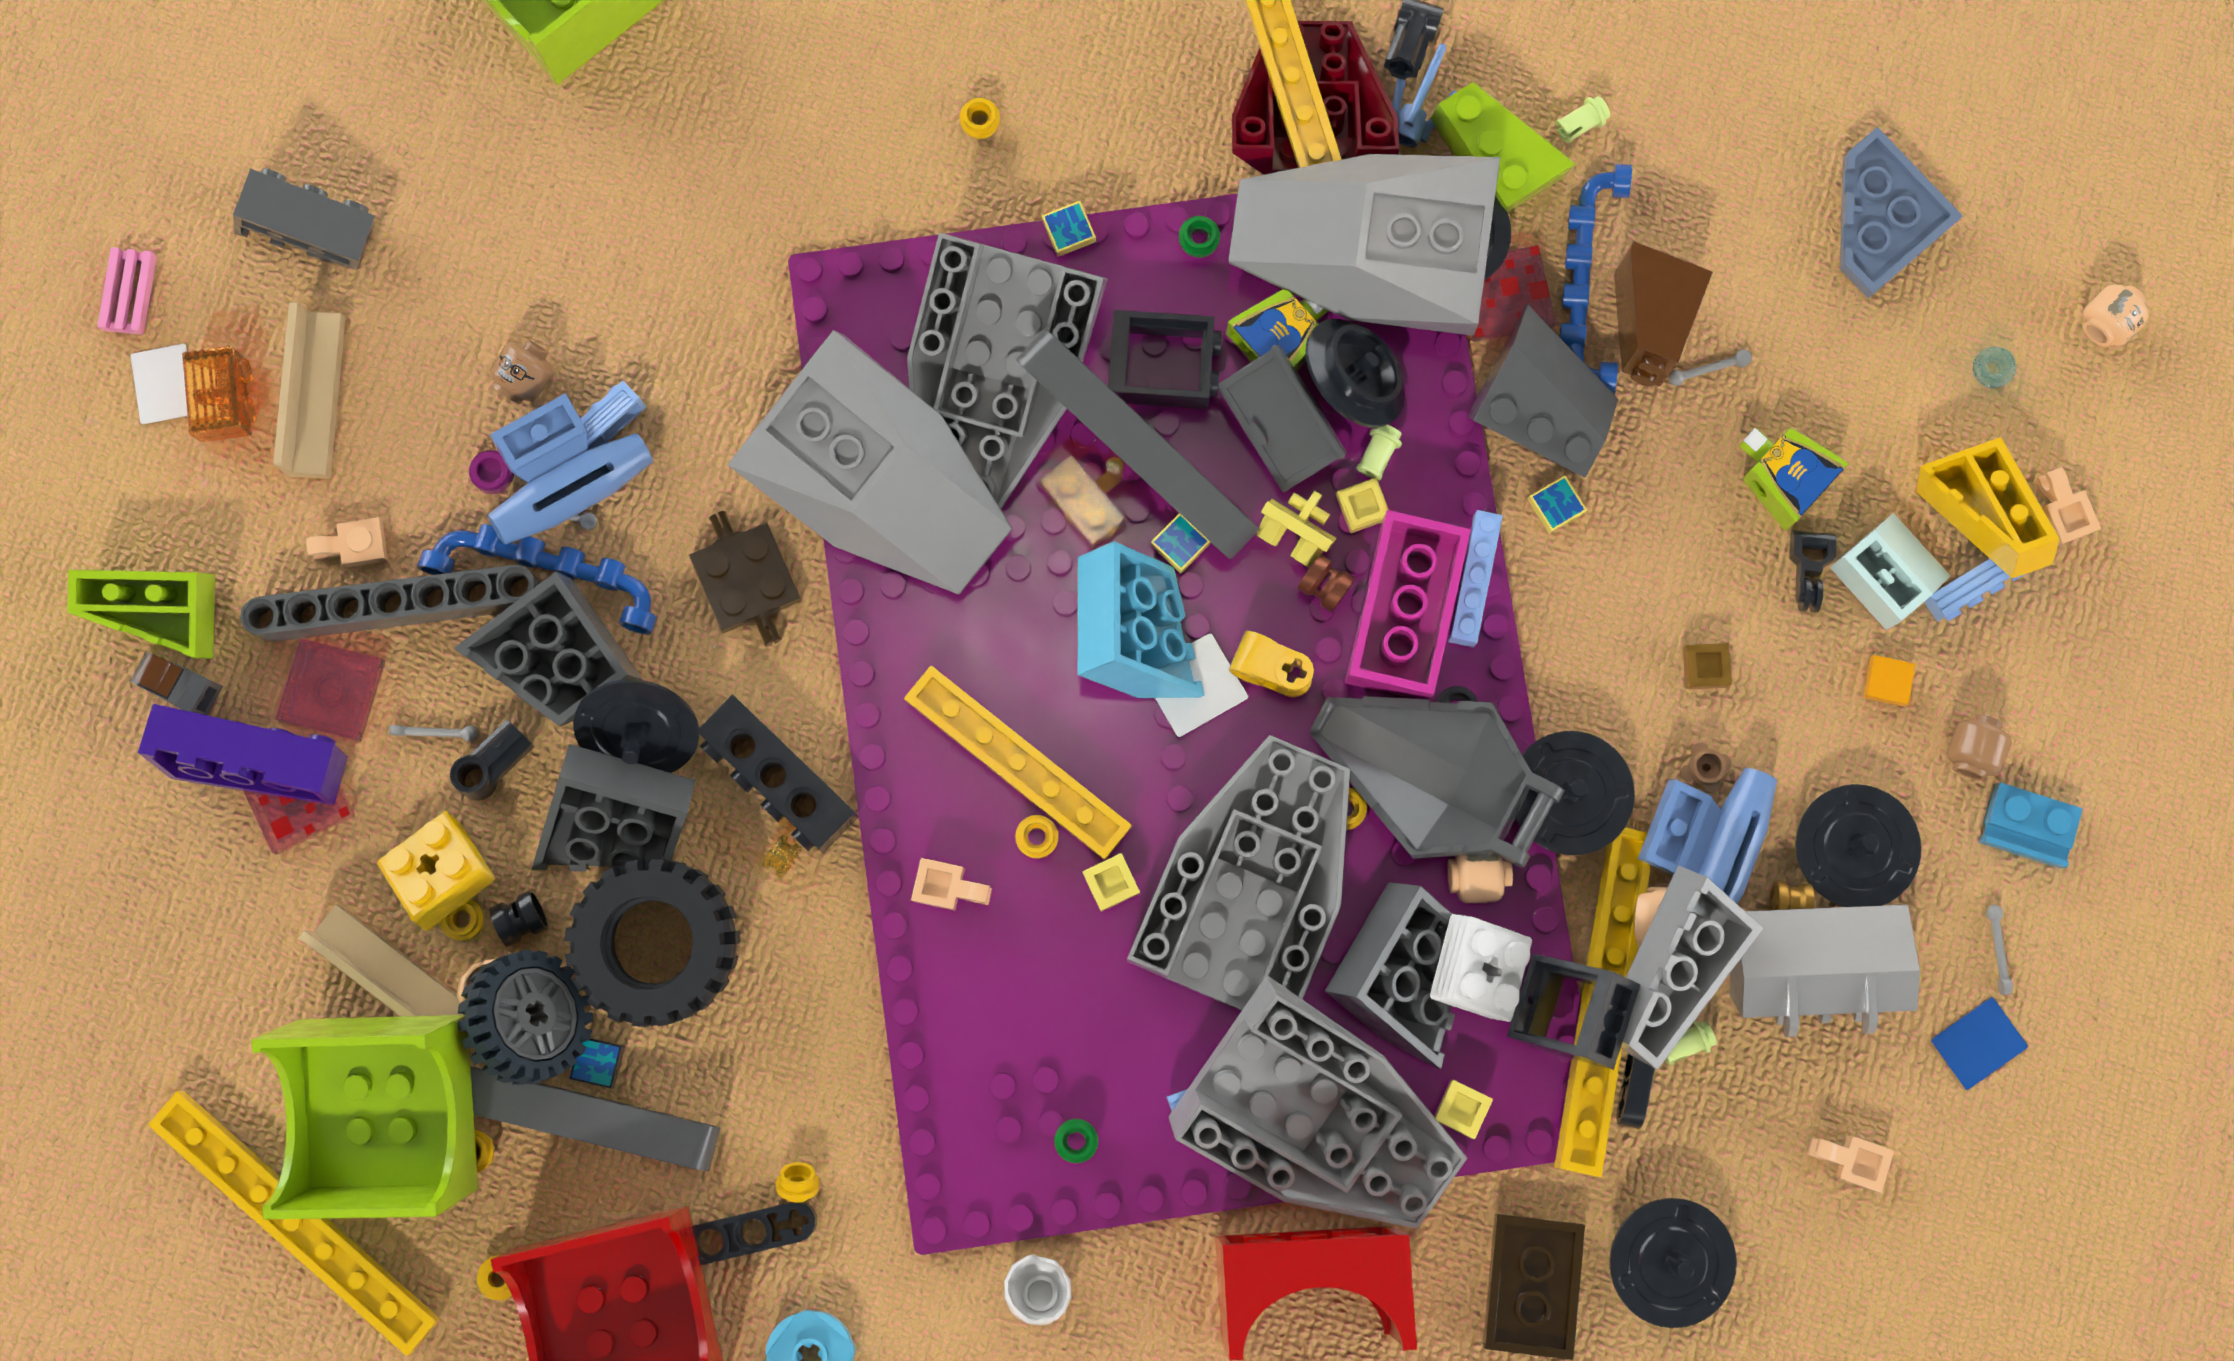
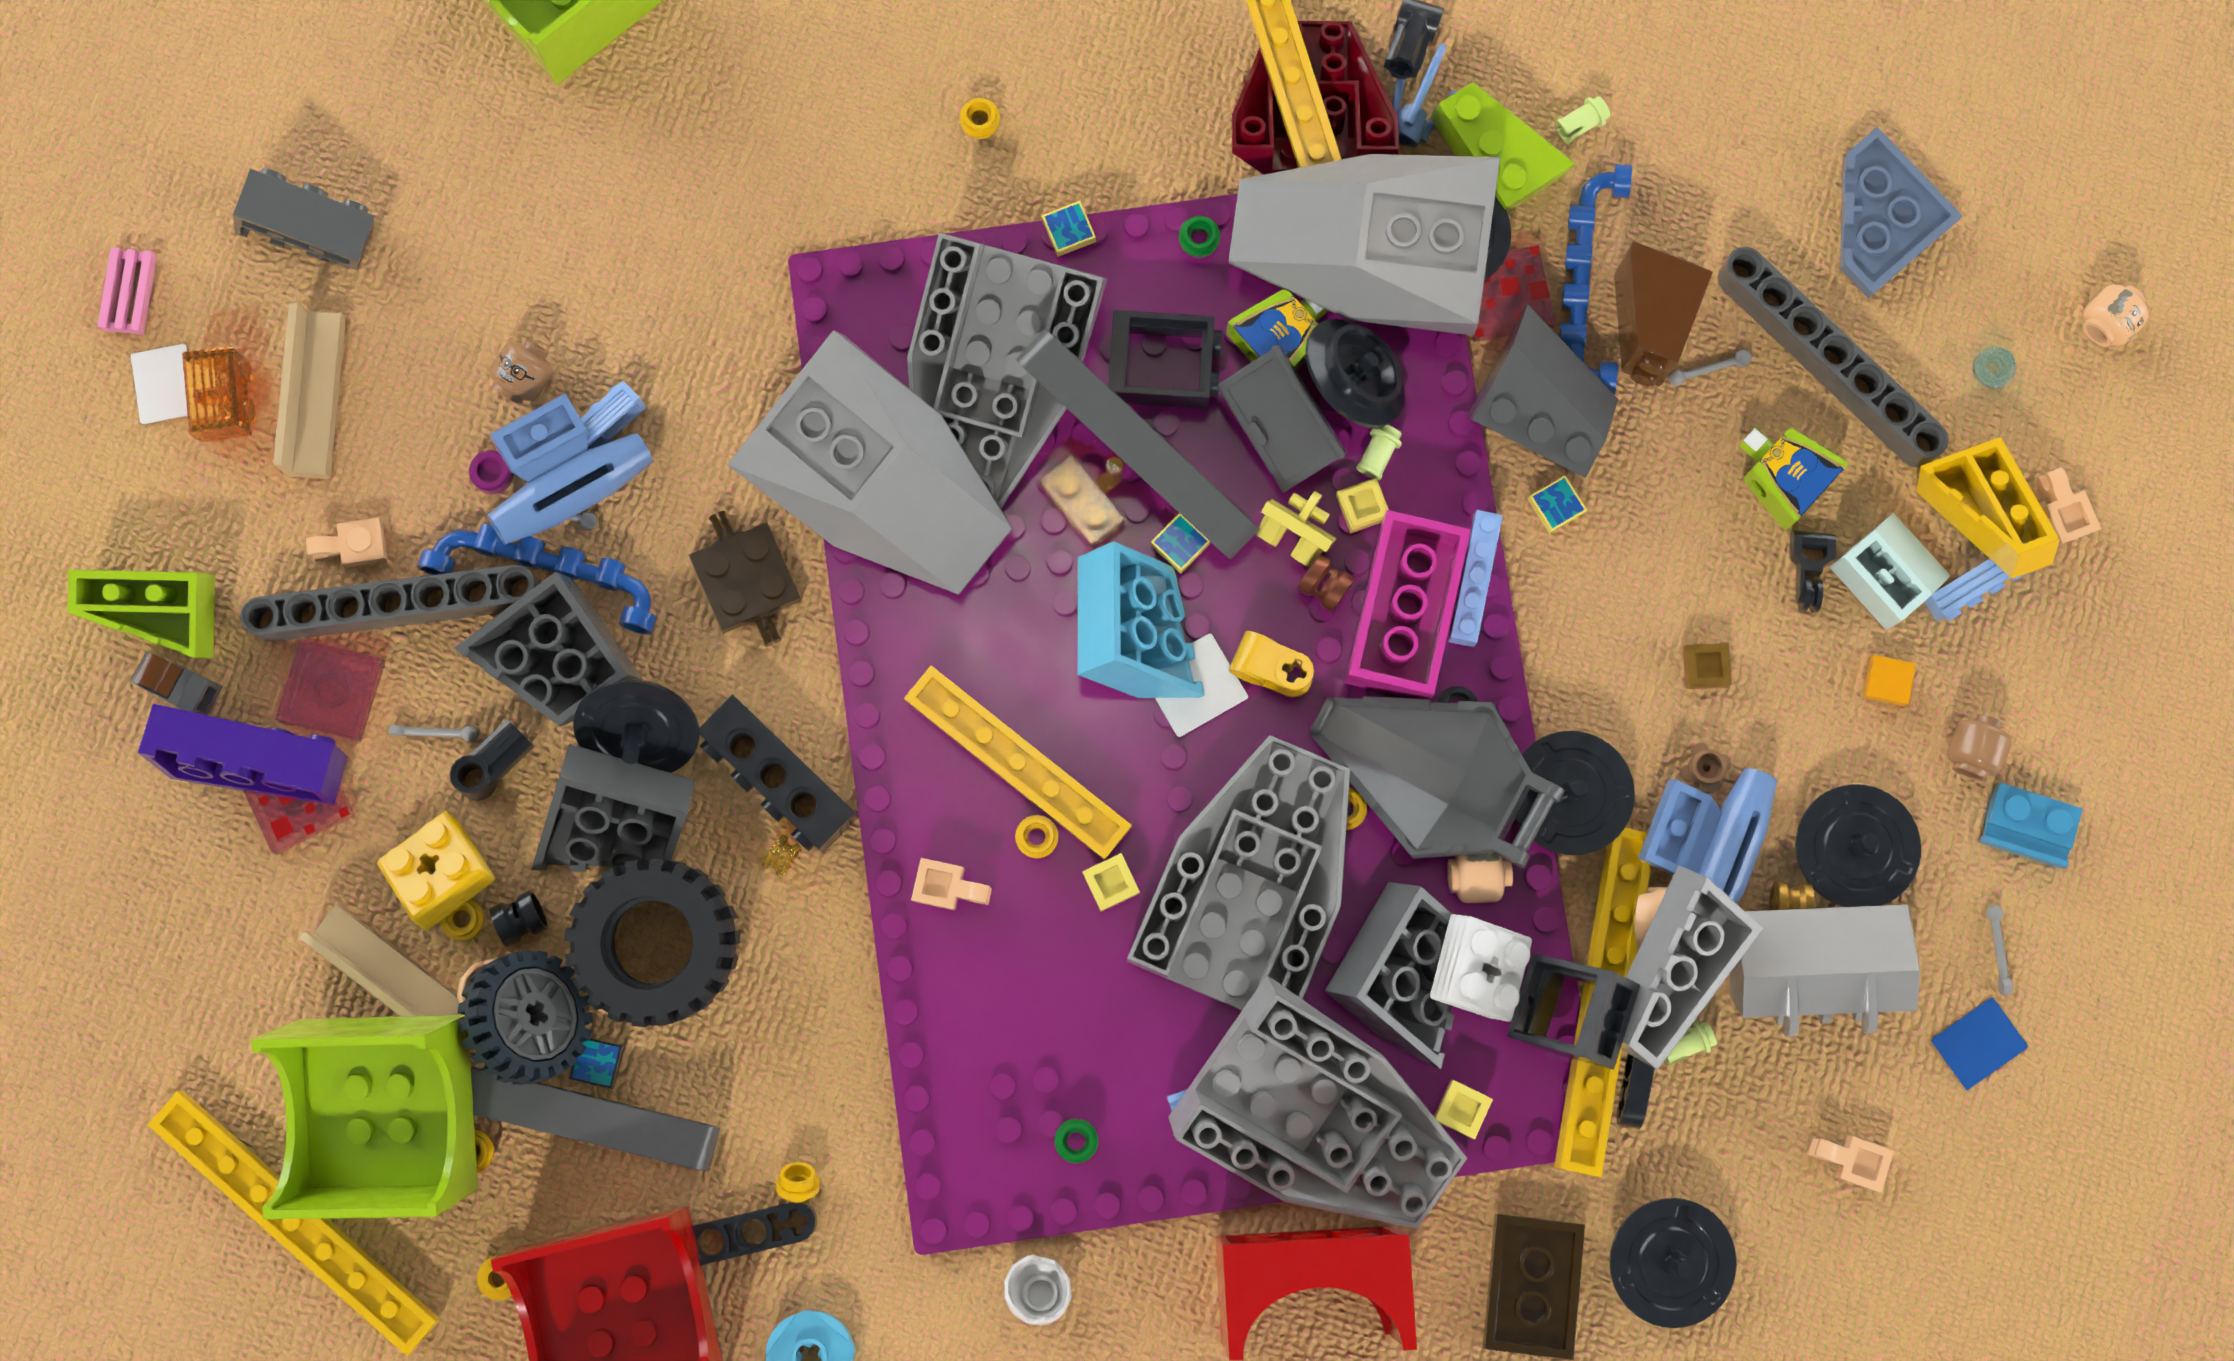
(1853, 361): none -> dark grey beam

